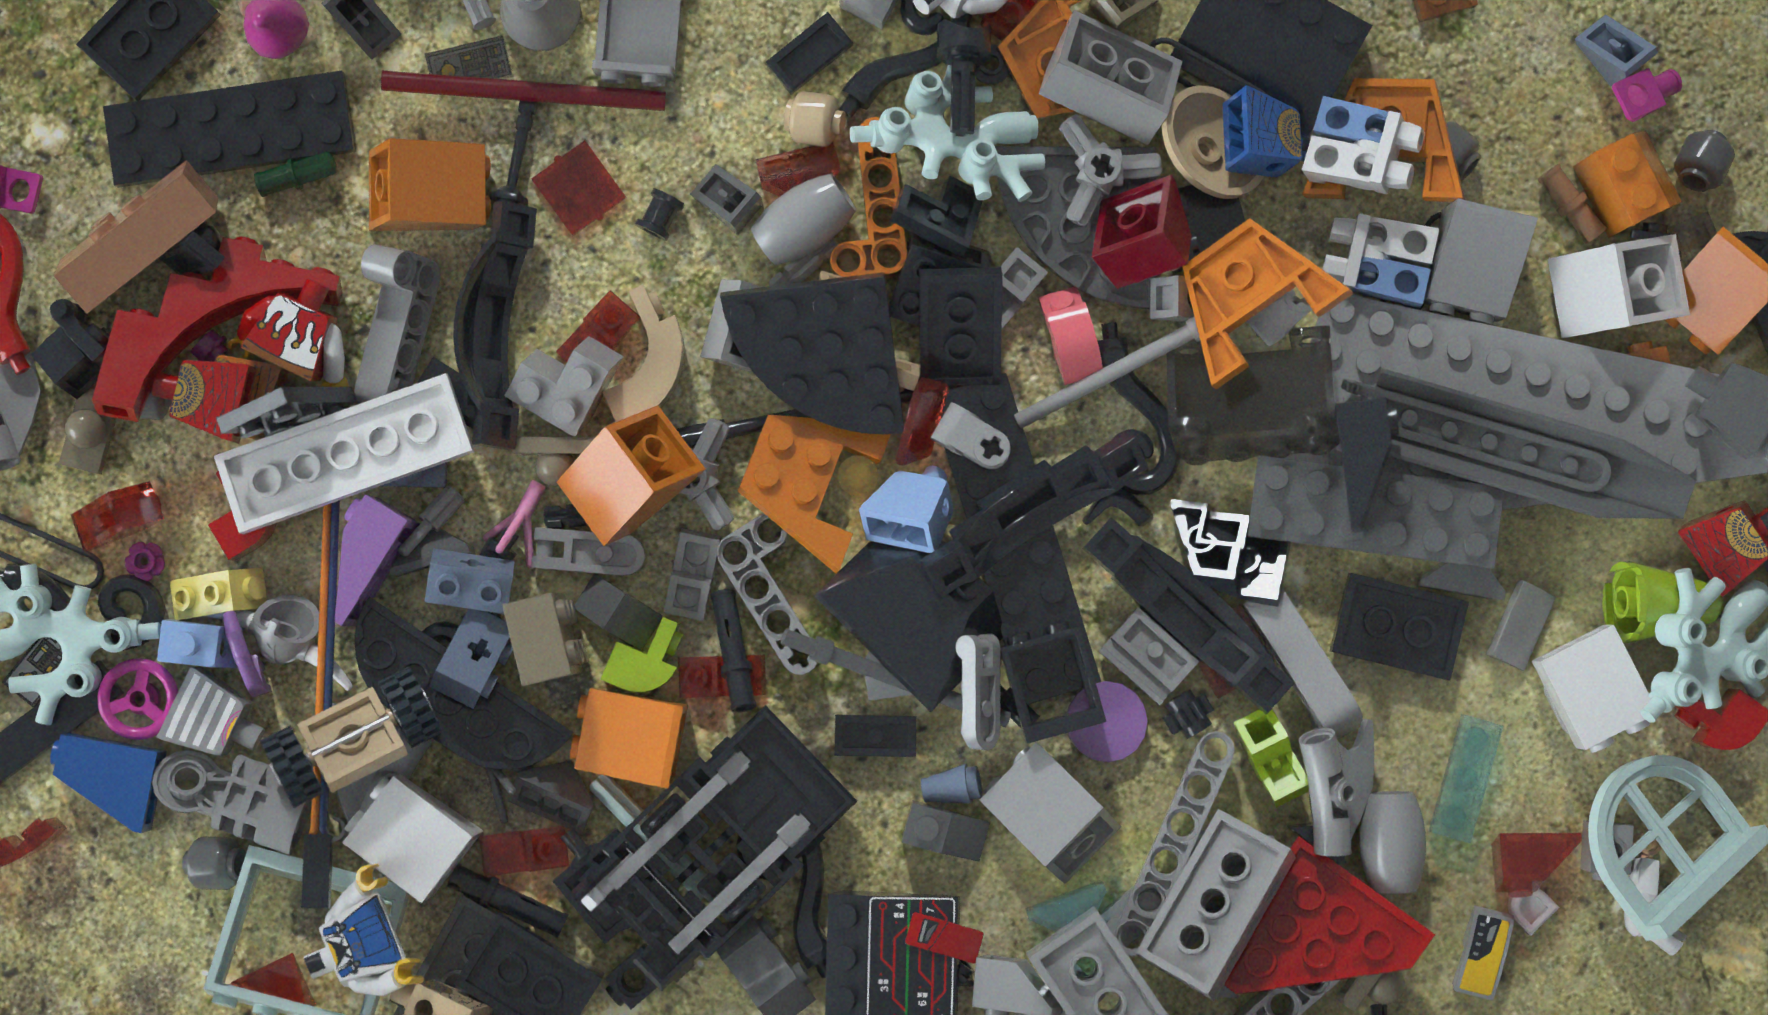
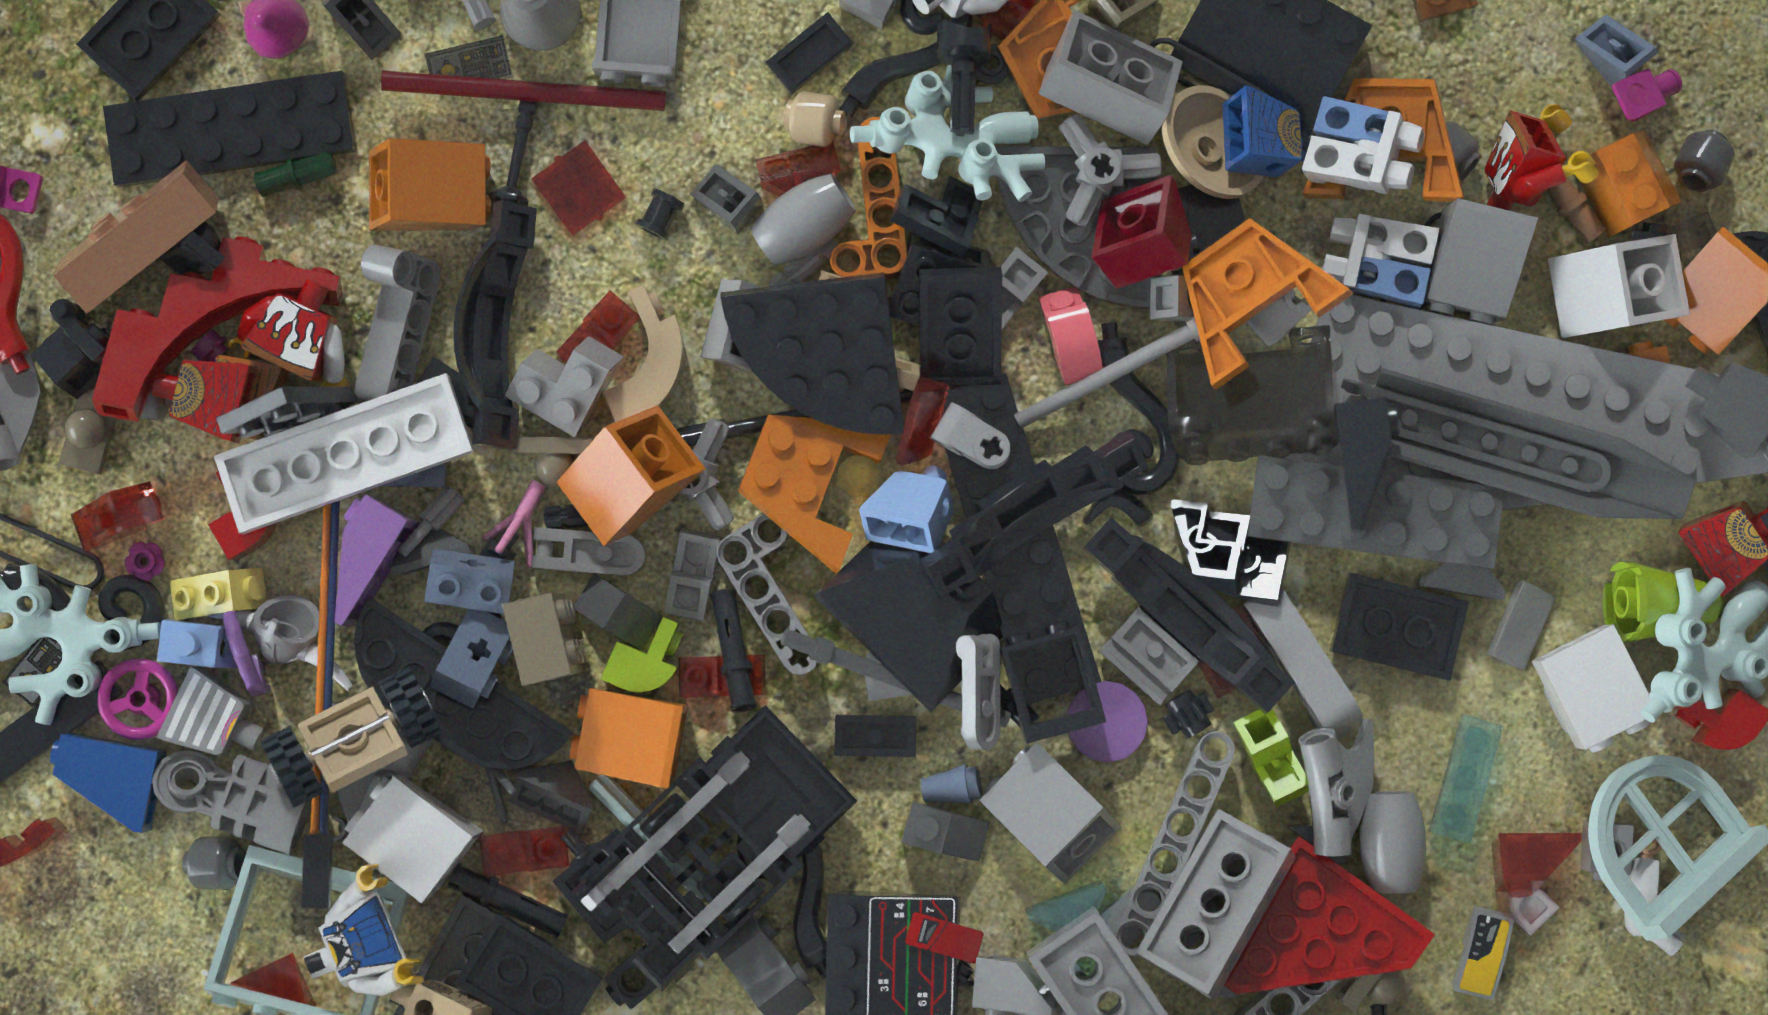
(1530, 159): none -> red torso

